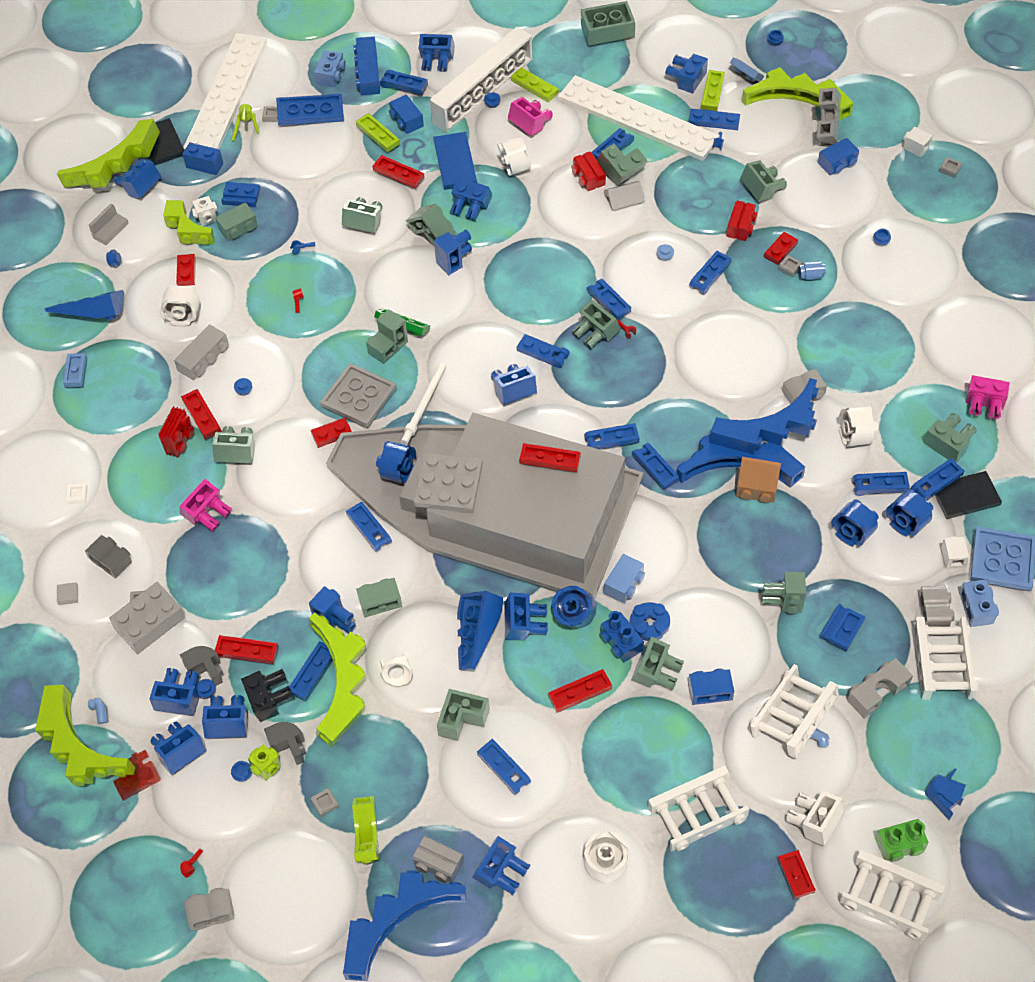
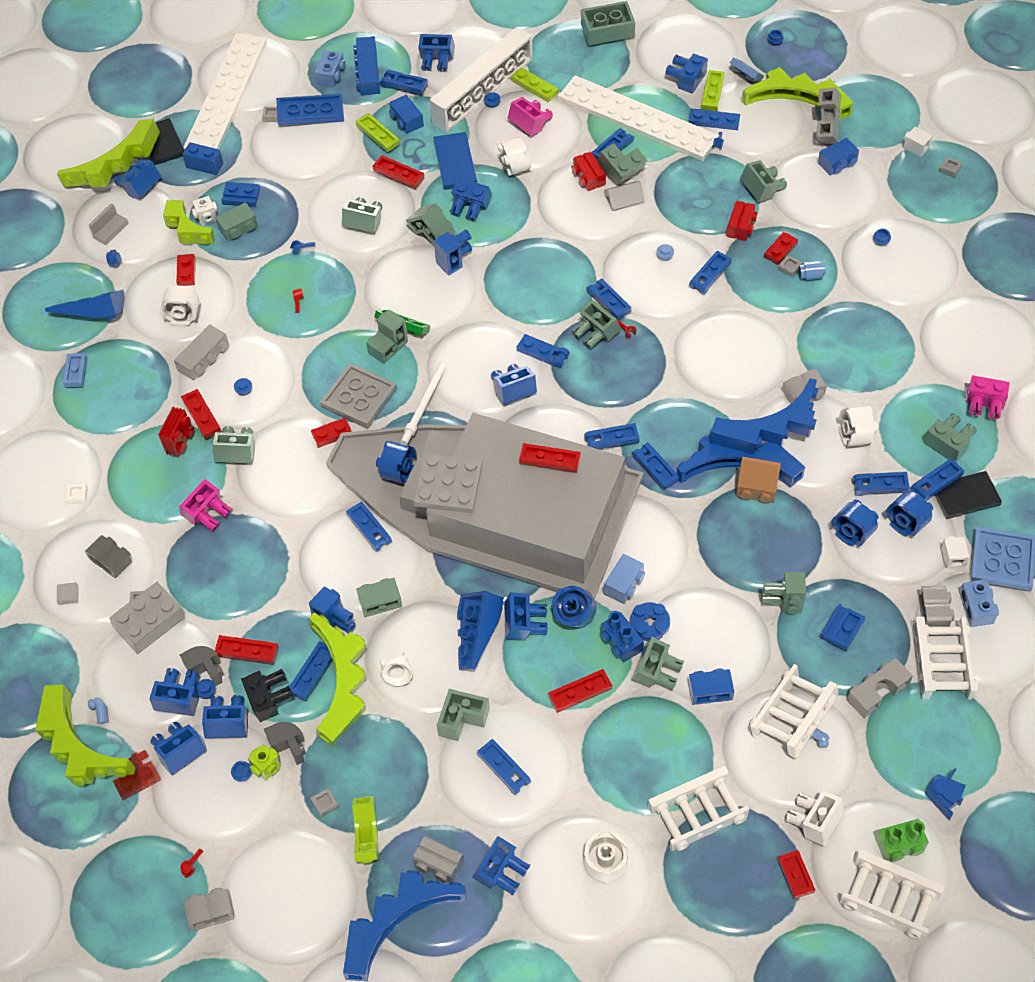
(245, 114): lime plant -> none

